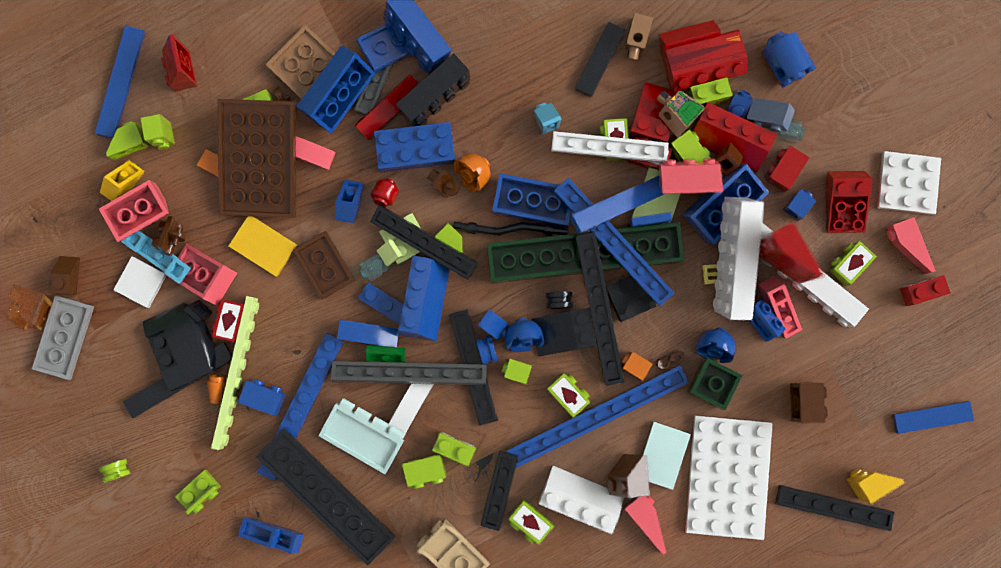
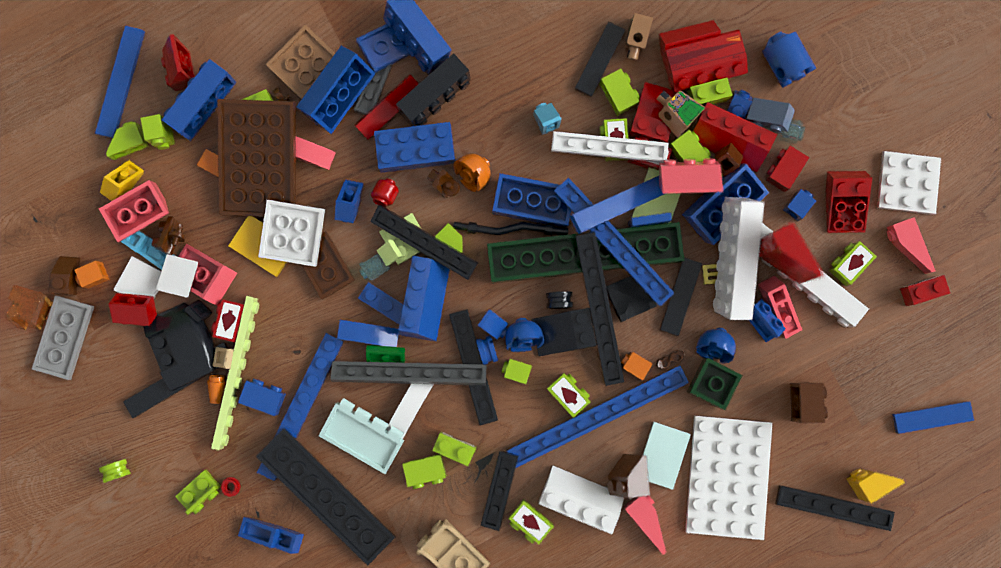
(91, 274): none -> orange brick
(132, 309): none -> red brick
(177, 275): none -> white sticker
(199, 99): none -> blue brick
(223, 357): none -> tan tile
(226, 491): none -> red plate
(291, 233): none -> white plate
(619, 92): none -> lime brick
(681, 298): none -> black tile

